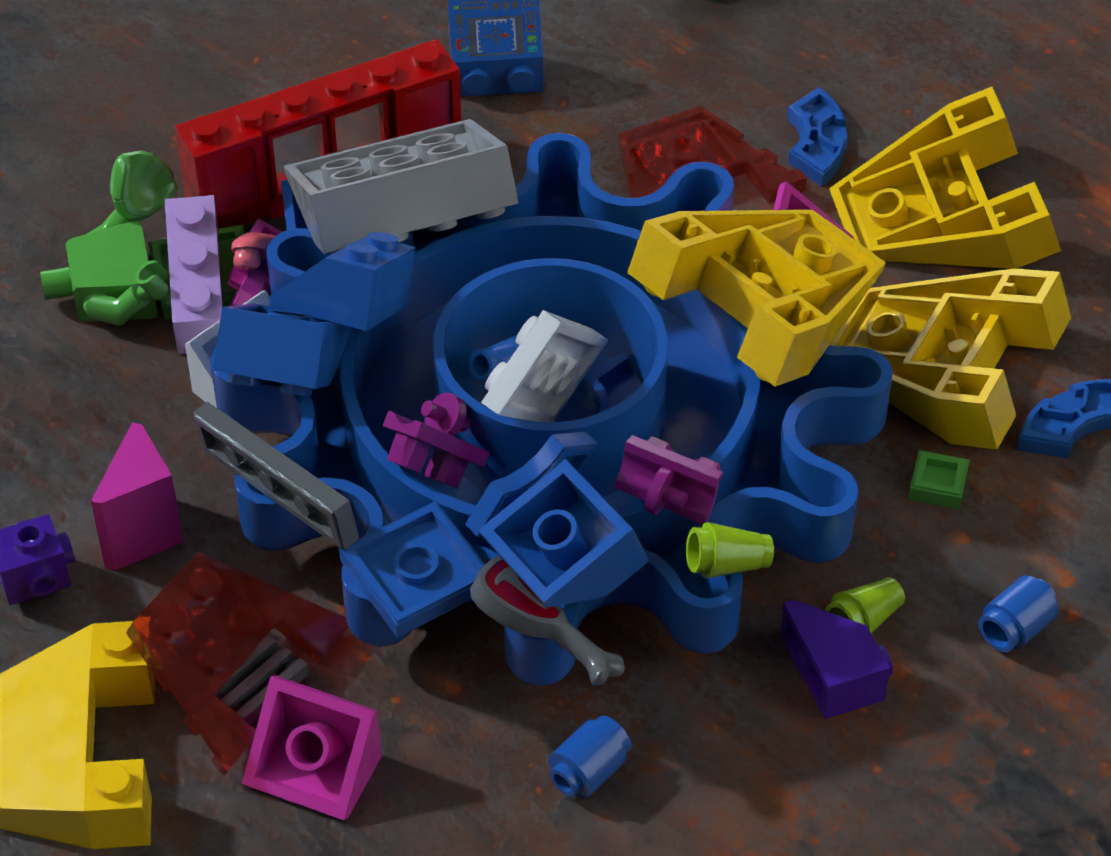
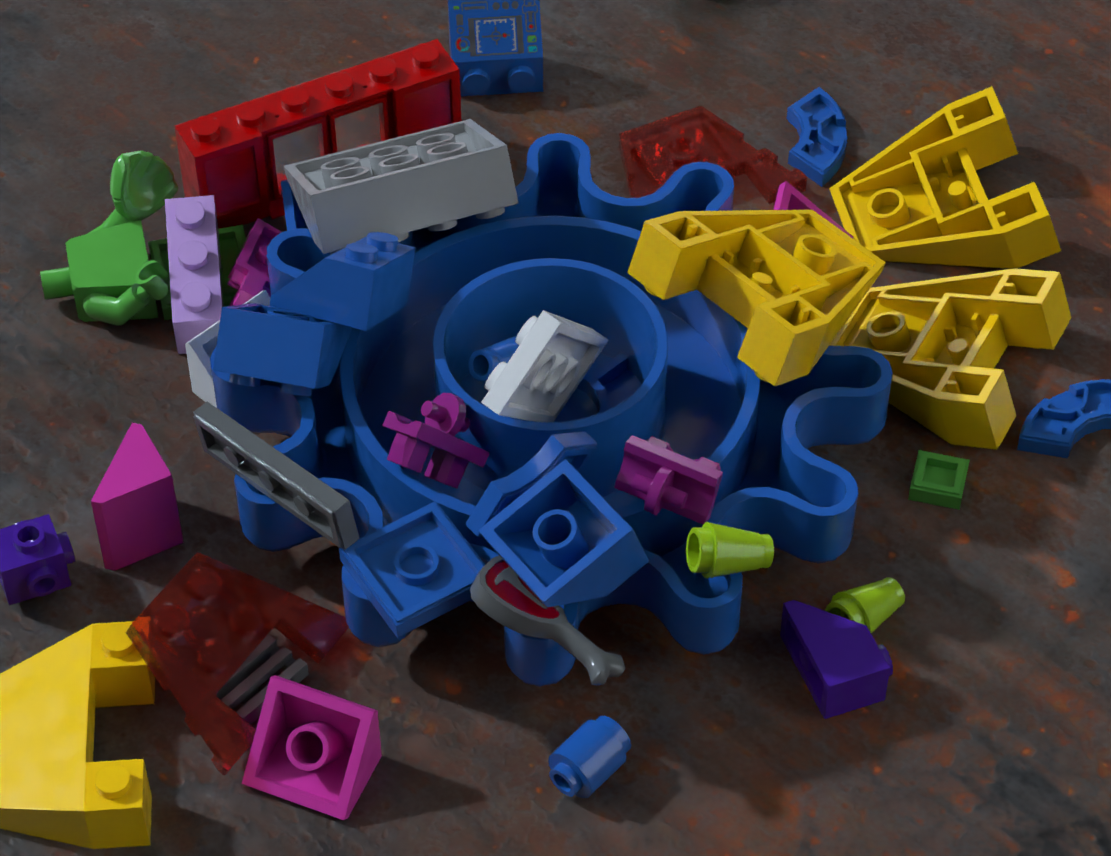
(250, 249): coral arm -> none
(1018, 613): blue brick -> none

